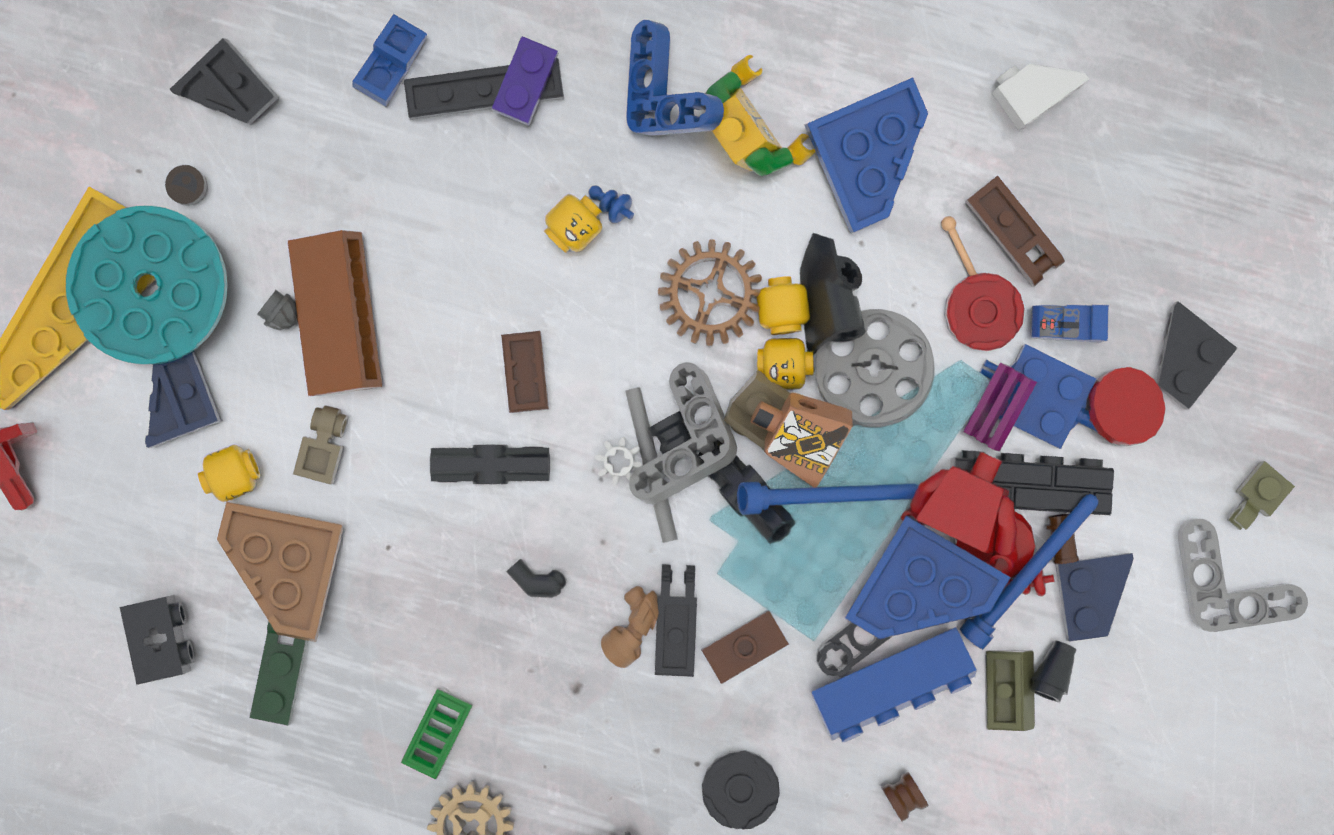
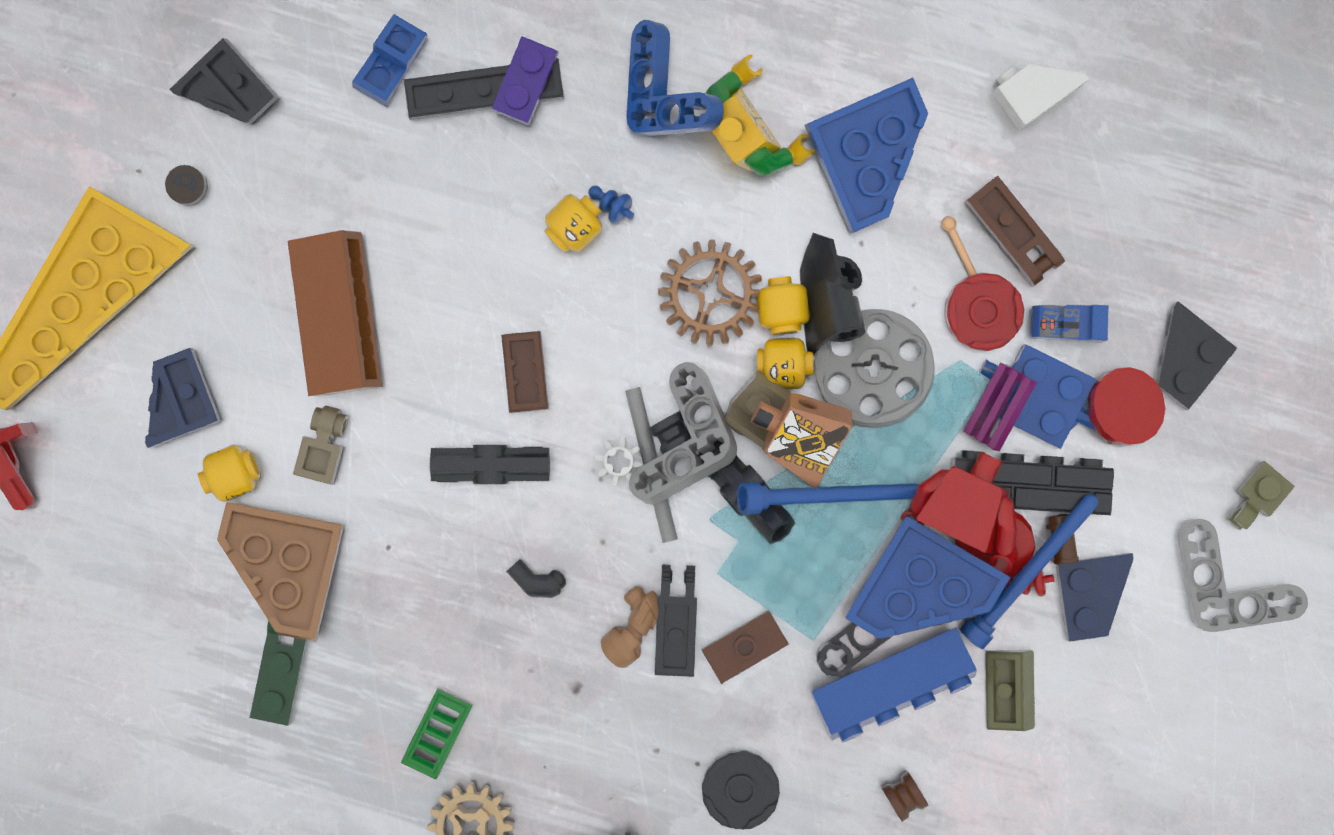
(106, 275): teal plate -> none
(157, 660): black brick -> none
(279, 311): dark grey plate -> none
(1054, 672): black cone -> none

